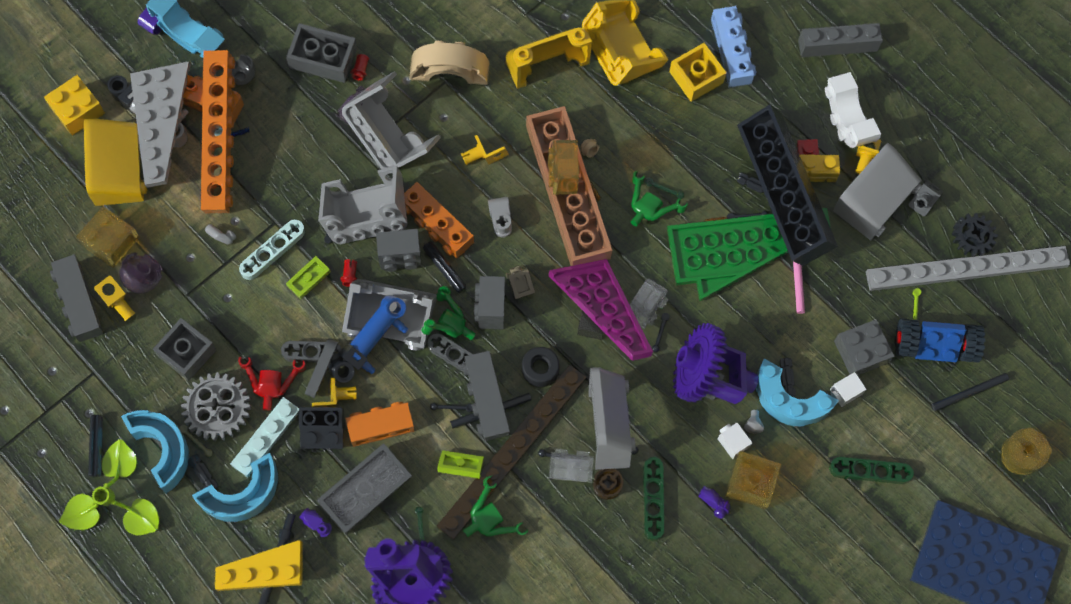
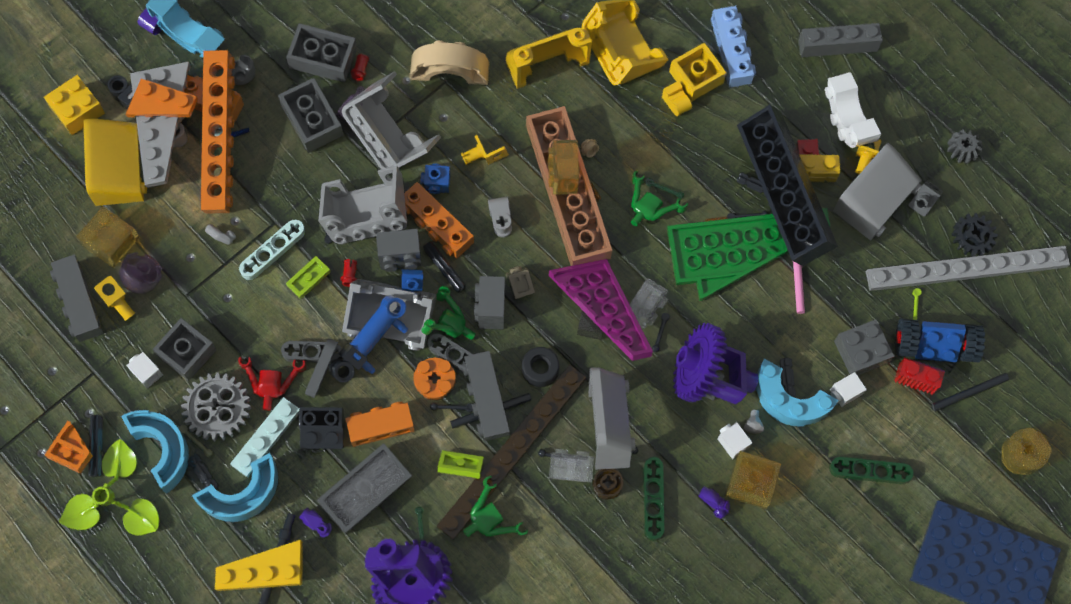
(69, 449): none -> orange wing
(144, 369): none -> white brick
(158, 100): none -> orange wing
(310, 115): none -> dark grey brick
(343, 393): yellow bracket -> none
(412, 280): none -> blue bracket
(427, 387): none -> orange plate
(436, 178): none -> blue brick
(676, 99): none -> yellow leg
(919, 376): none -> red brick
(962, 139): none -> dark grey gear

